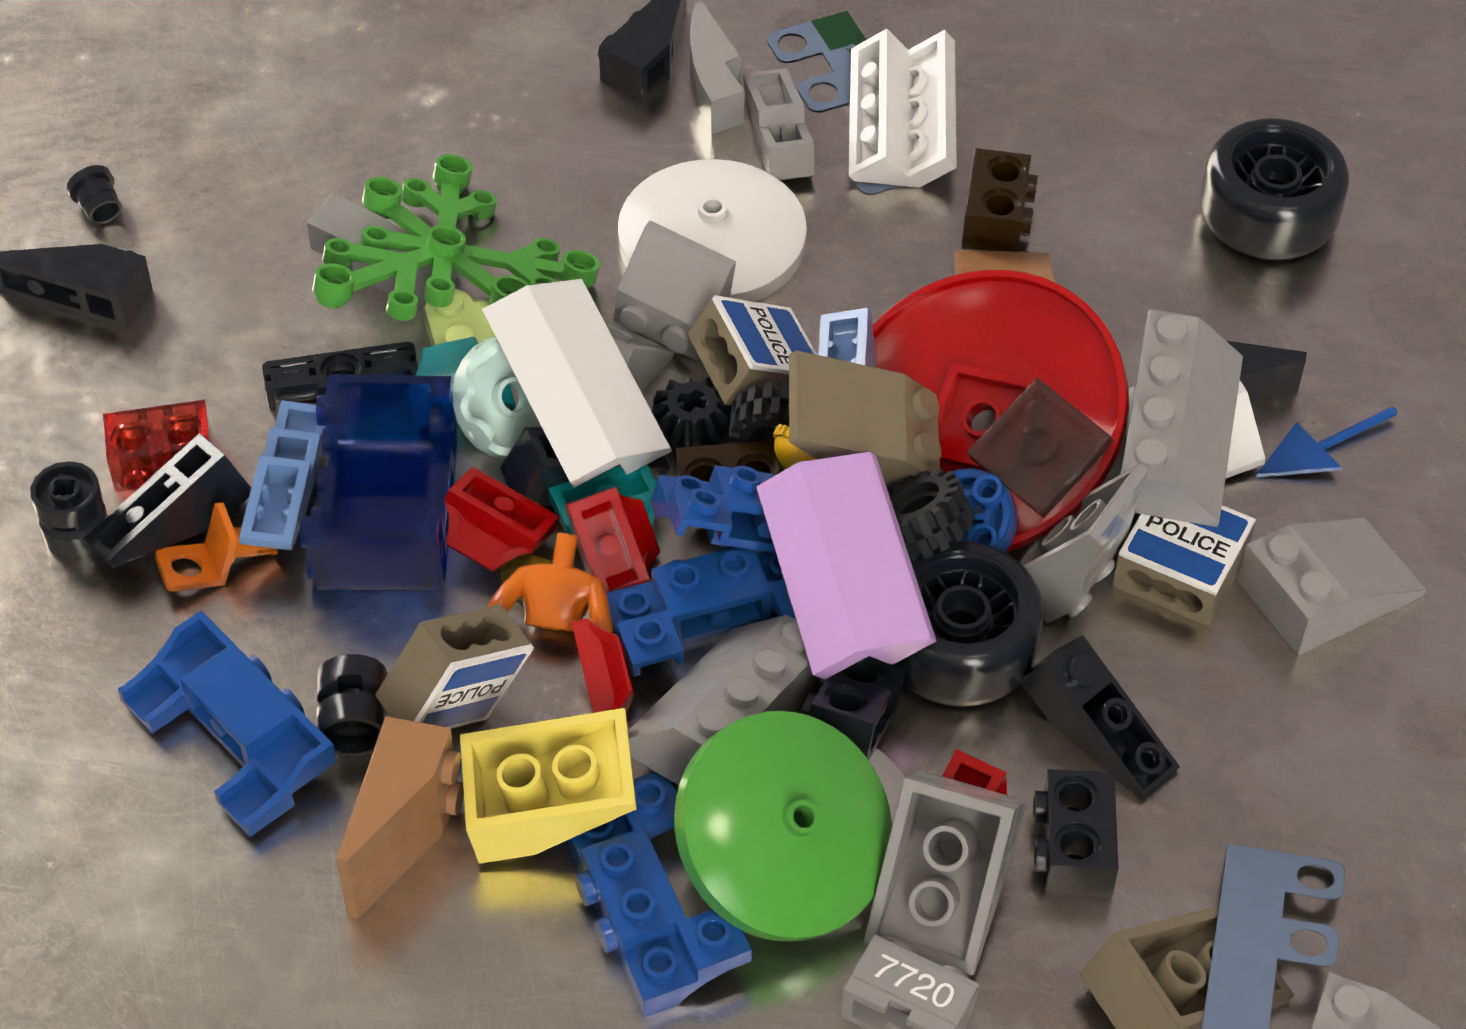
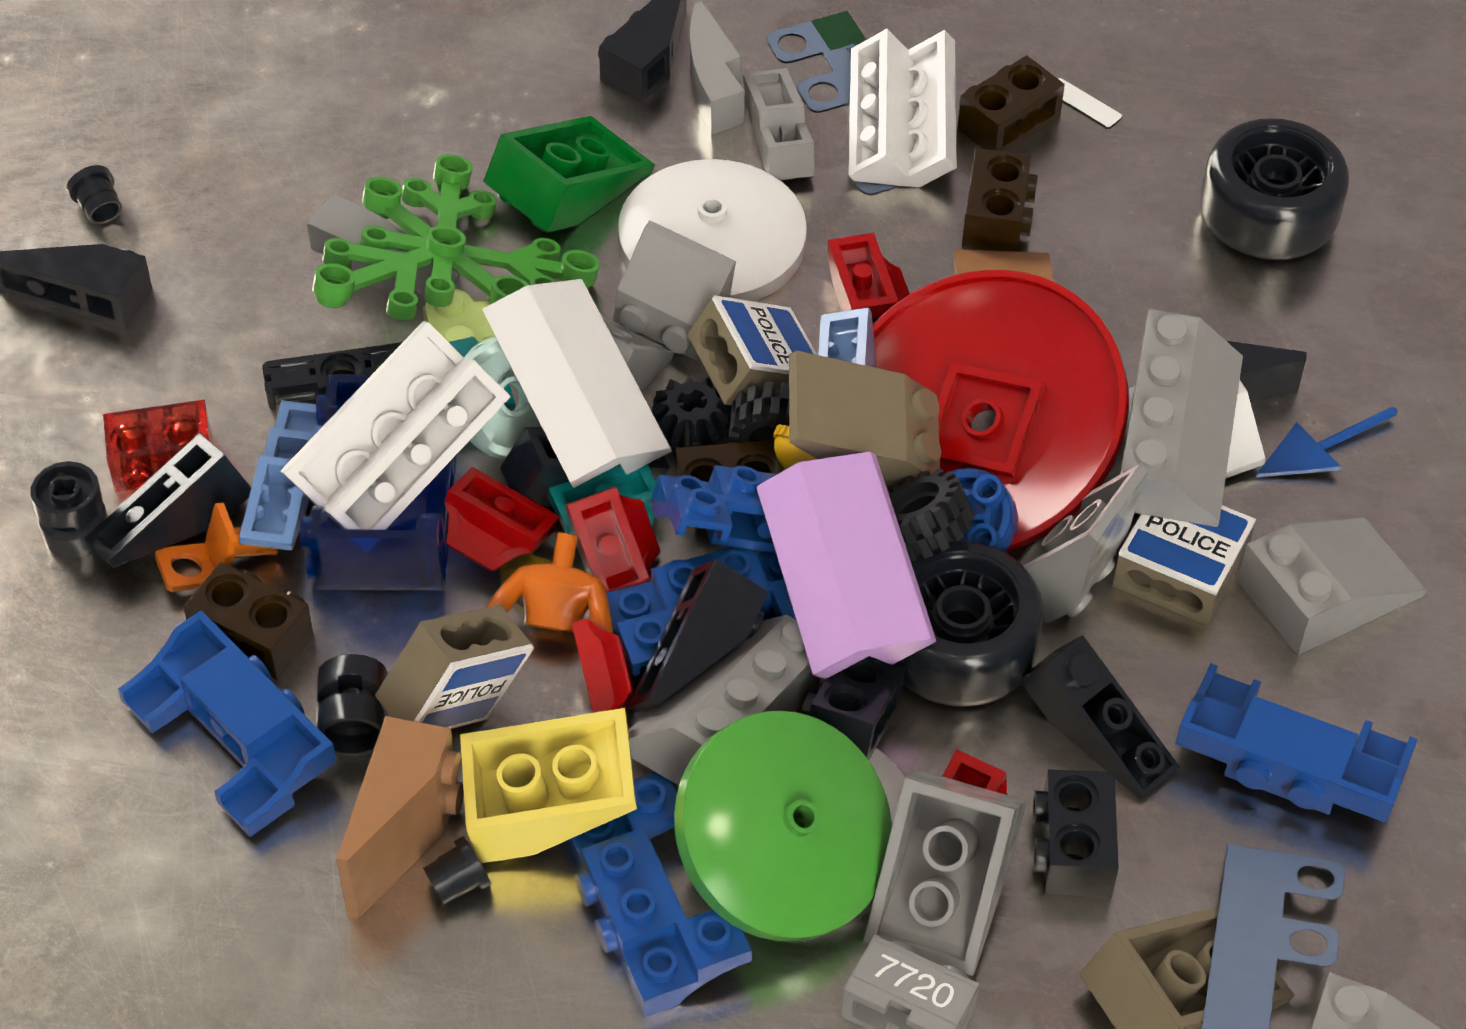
(249, 613): none -> dark brown brick
(396, 432): none -> white slope
(457, 872): none -> black piece
(563, 171): none -> green slope
(708, 621): none -> black slope
(863, 275): none -> red slope
(1010, 105): none -> dark brown brick
(1040, 447): clear smoke tile -> none
(1089, 105): none -> white sticker
(1292, 751): none -> blue bracket

